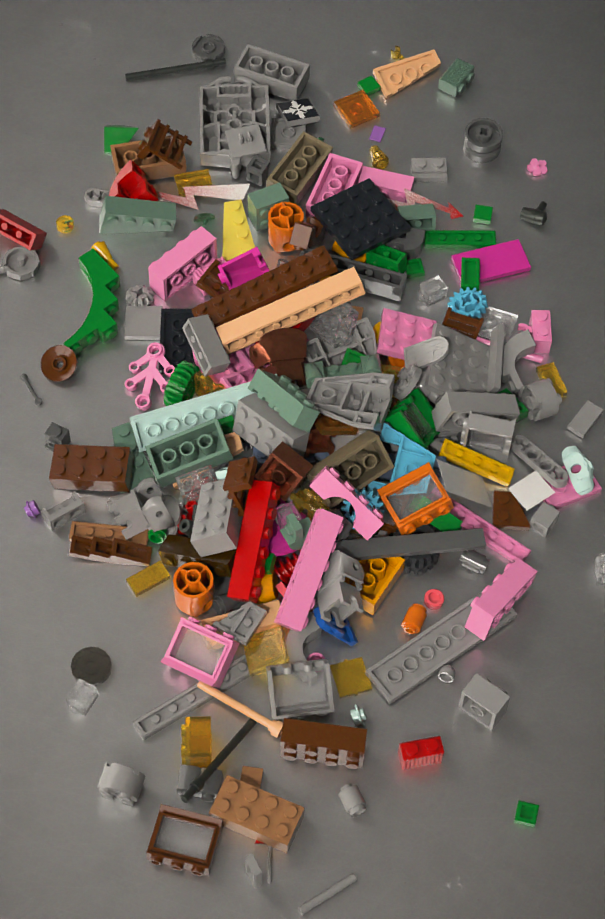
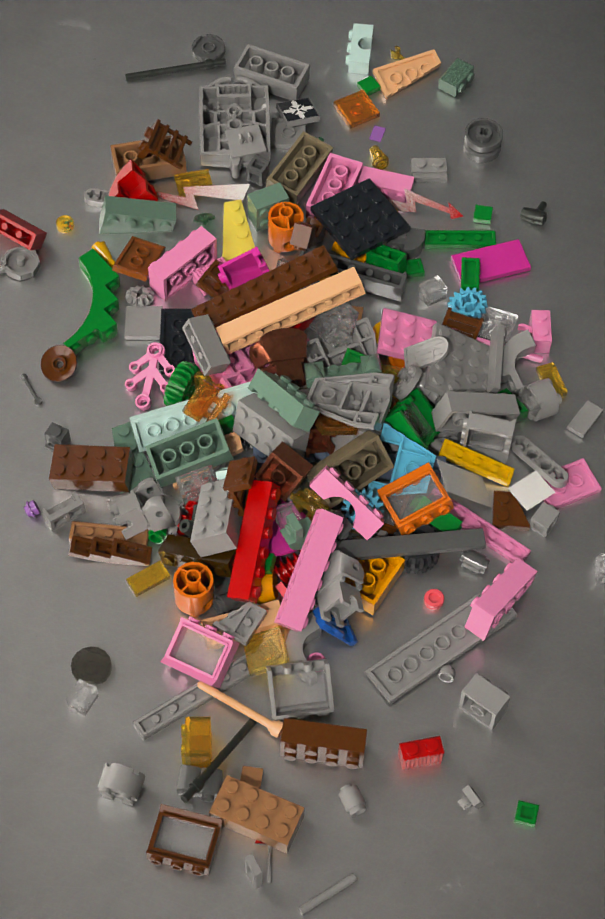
(116, 135): green slope -> none
(137, 258): none -> dark orange tile
(201, 401): none -> clear orange plate
(350, 677): clear yellow piece -> none
(358, 715): light aqua plate -> none
(361, 39): none -> light aqua arch
(414, 619): orange brick -> none
(419, 216): sand green brick -> none
(470, 799): none -> light grey tile
(537, 167): bright pink plant -> none
(582, 480): light aqua piece -> none

